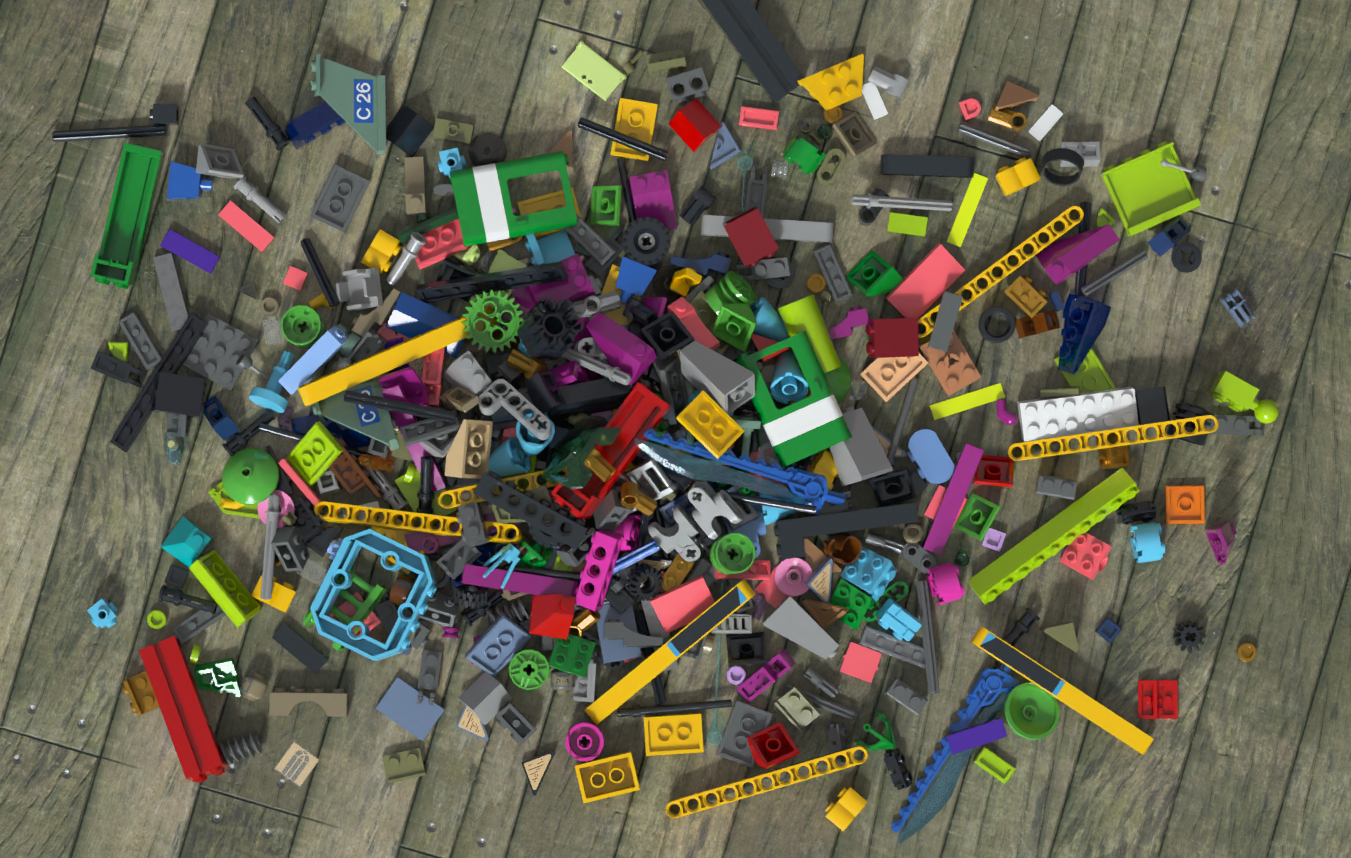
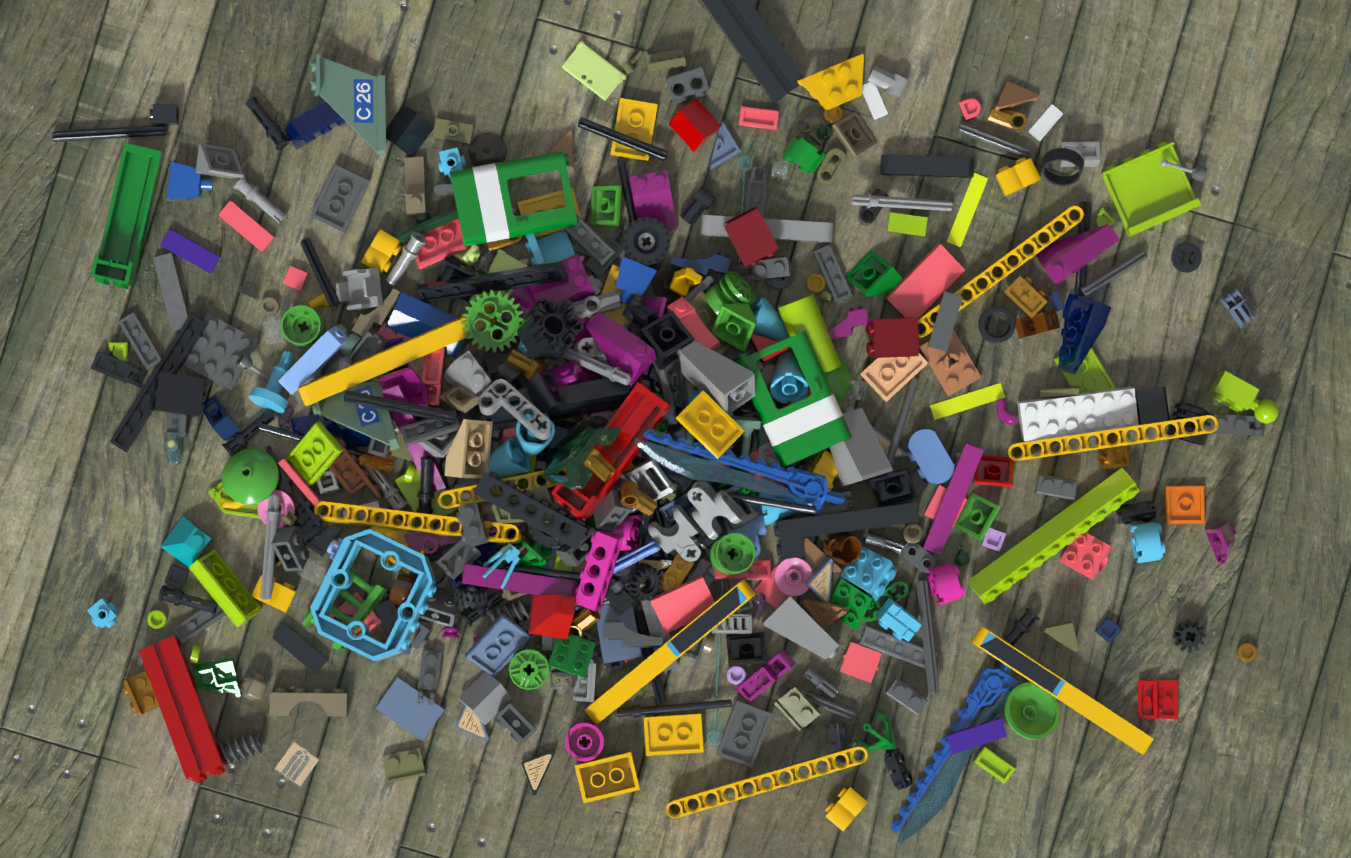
(574, 419): olive arm -> none
(771, 746): red slope -> none
(1169, 236): slope -> none

